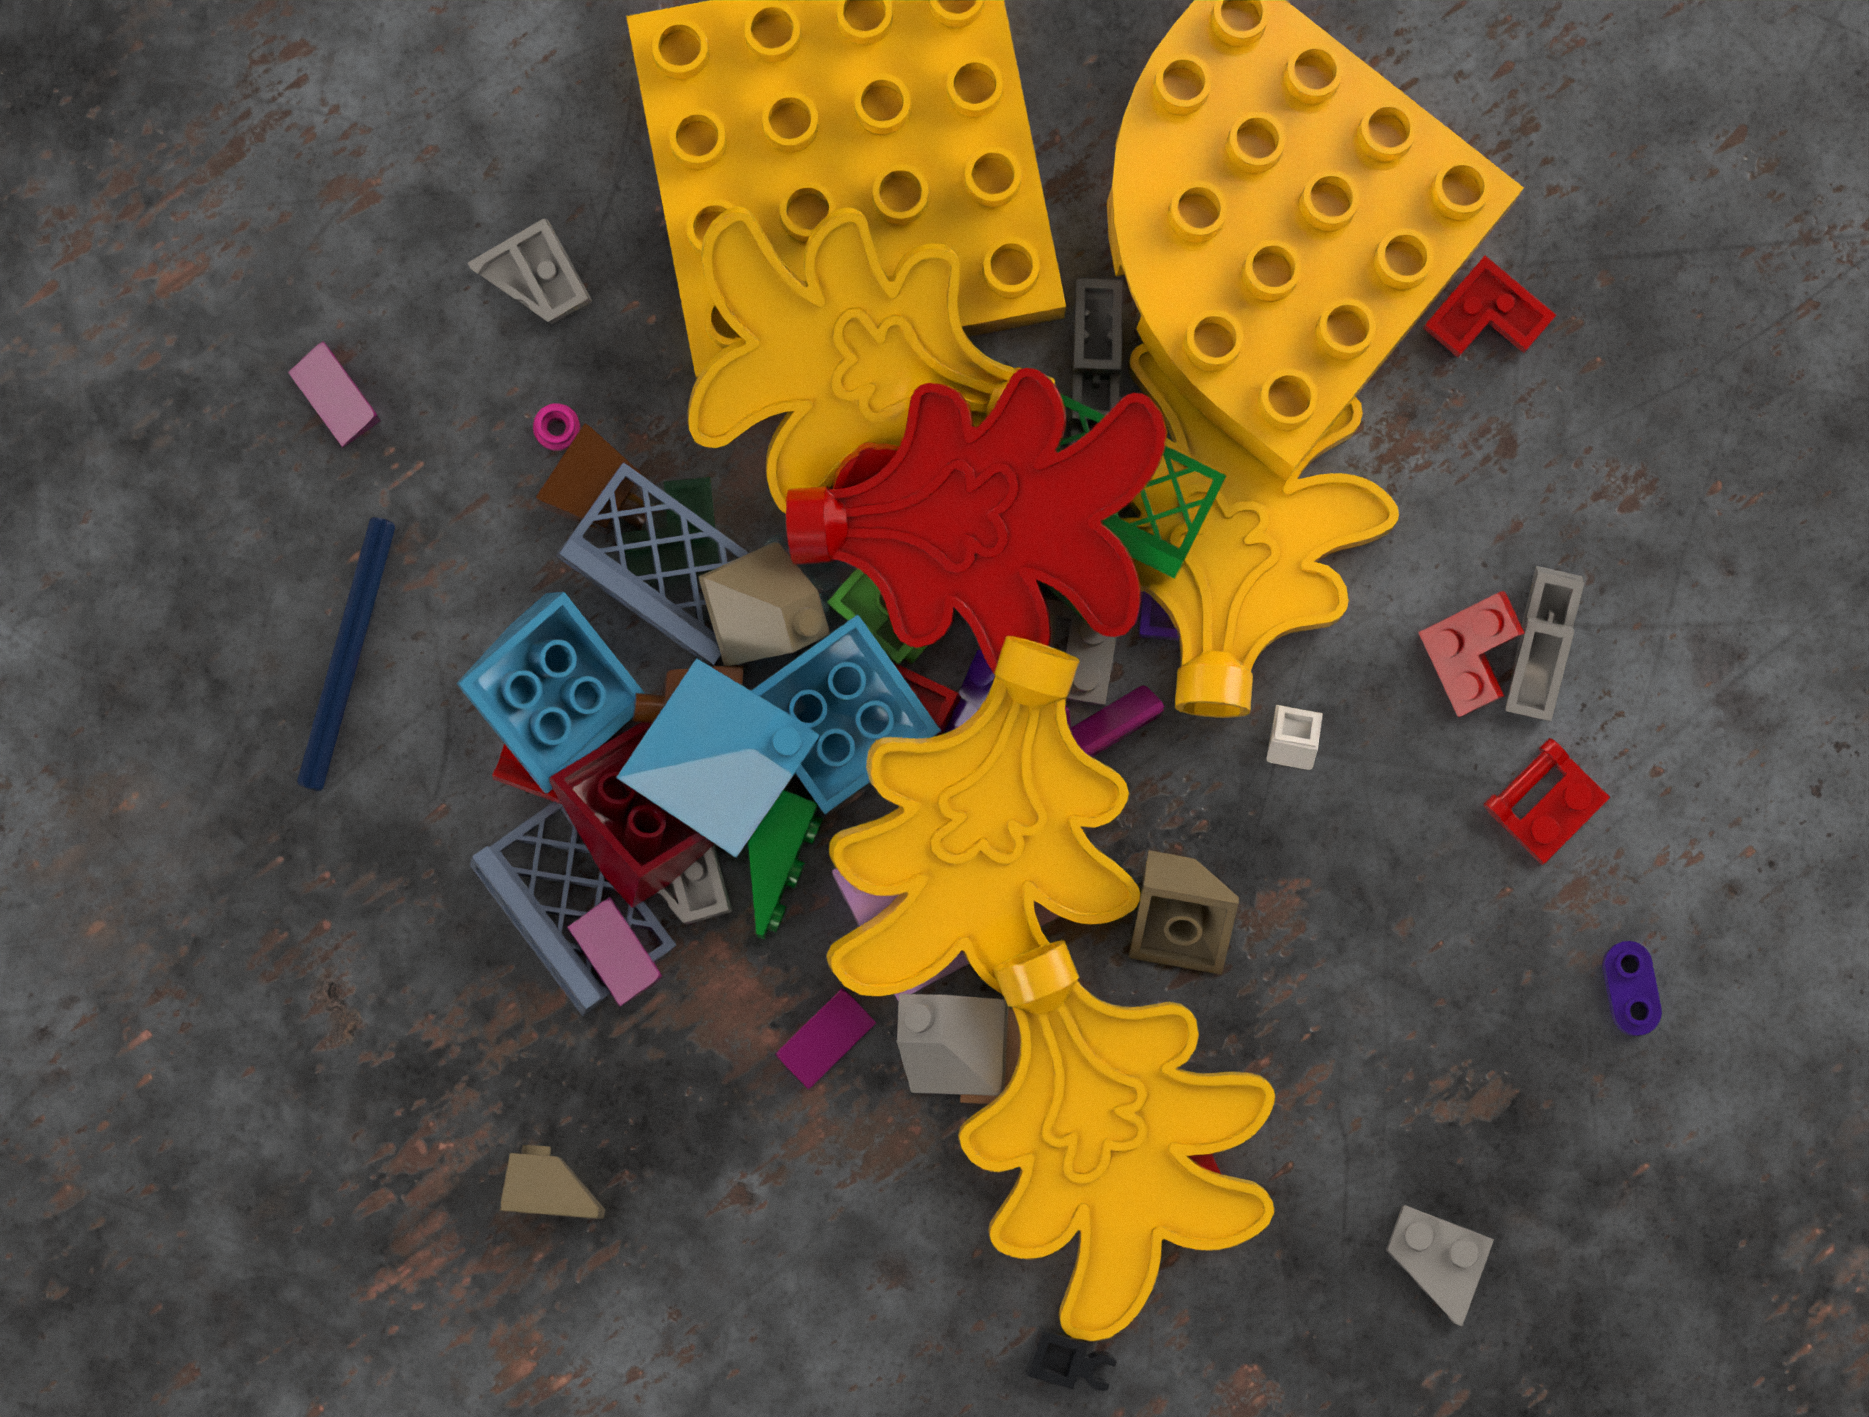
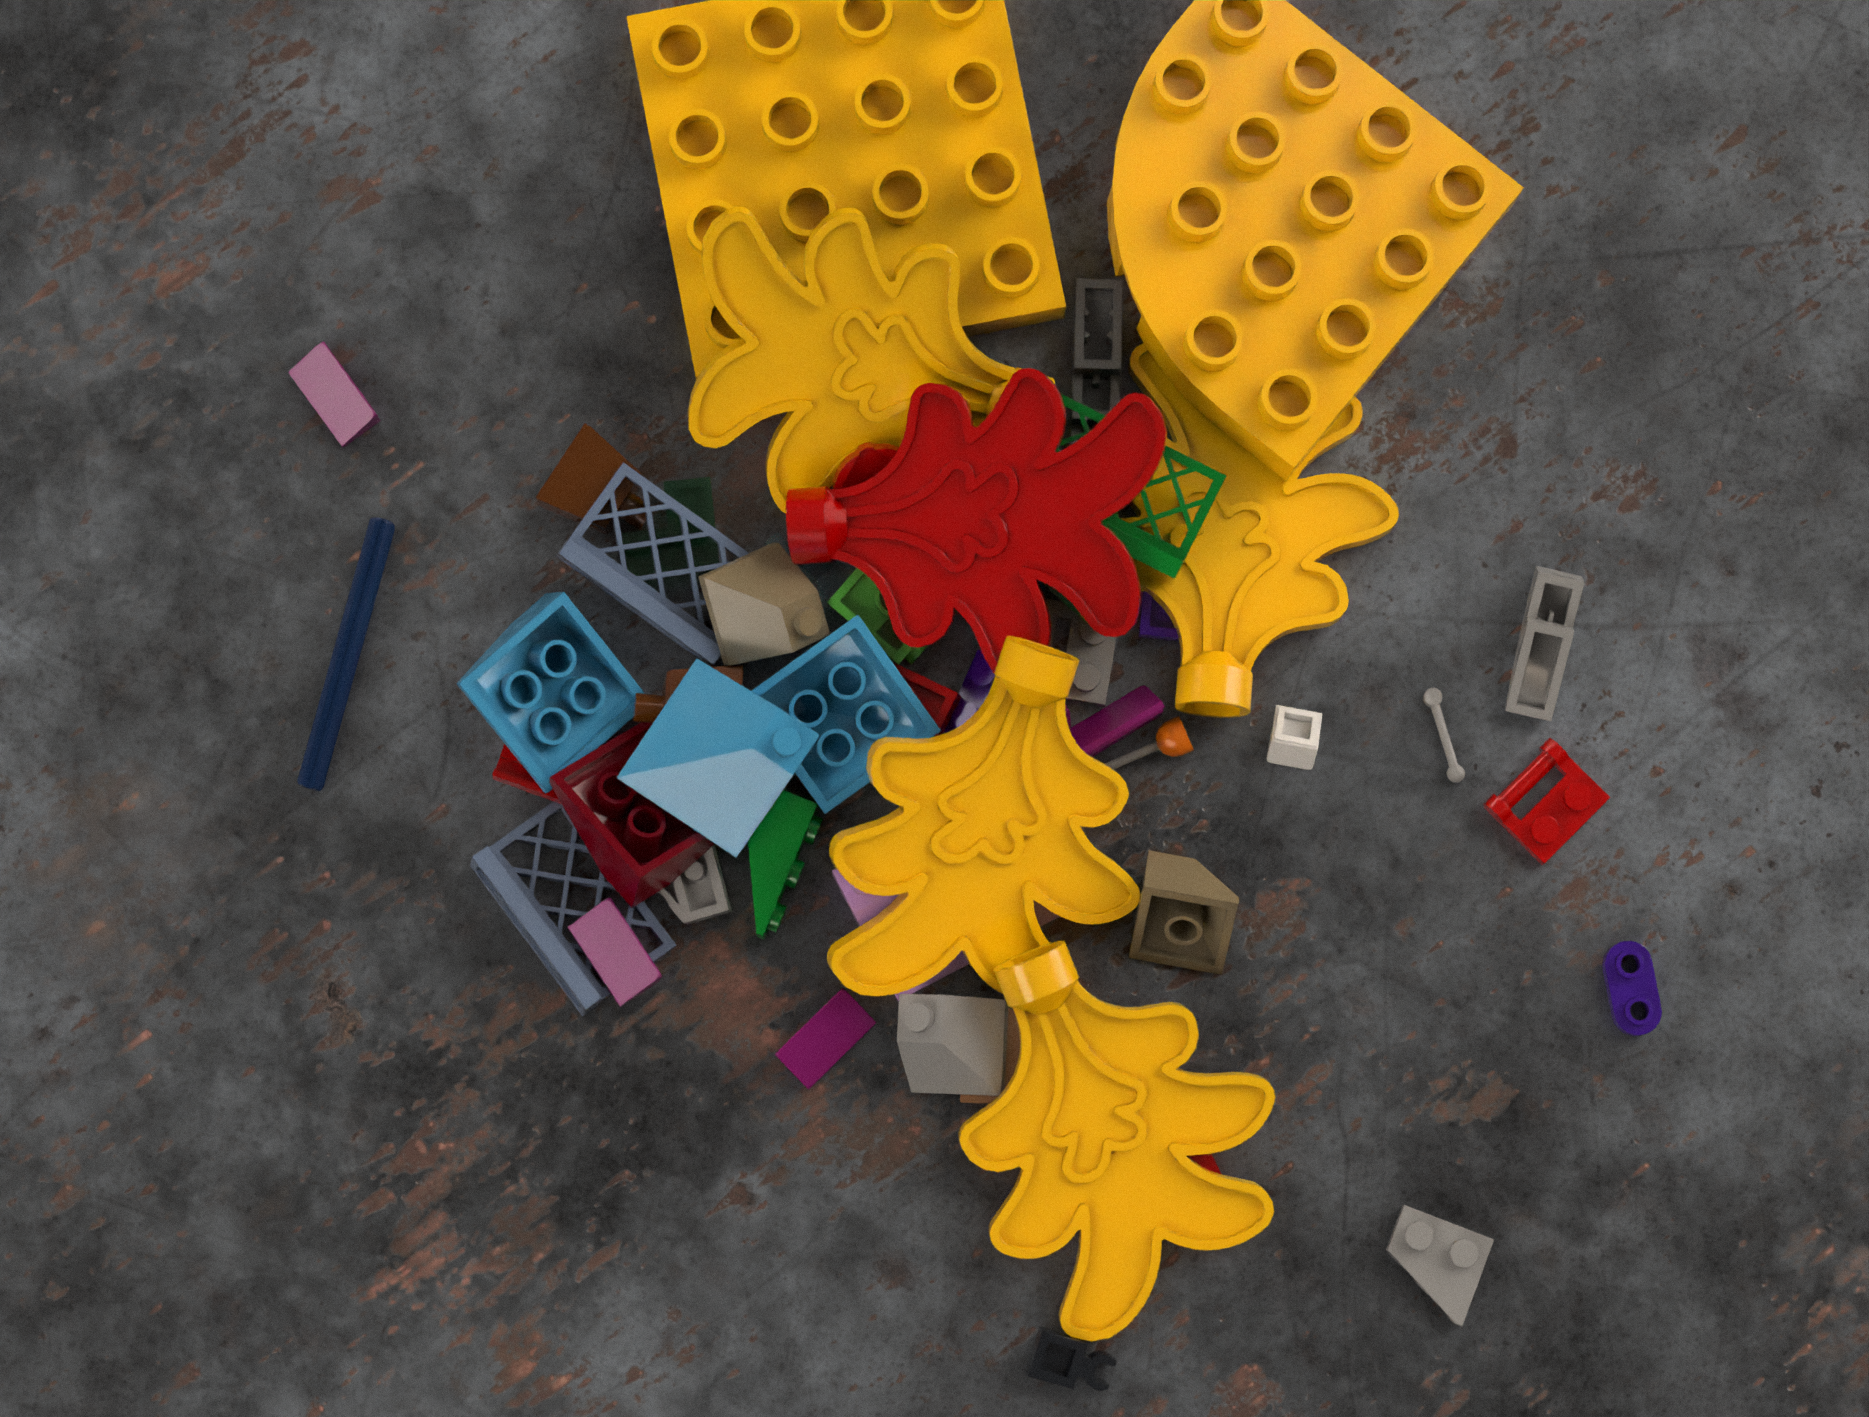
(535, 272): light grey wing -> none
(546, 417): dark pink plate -> none
(546, 1186): dark tan slope -> none
(1170, 740): none -> orange hinge
(1432, 699): none -> light grey hinge
(1459, 650): plate -> none
(1493, 299): red plate -> none

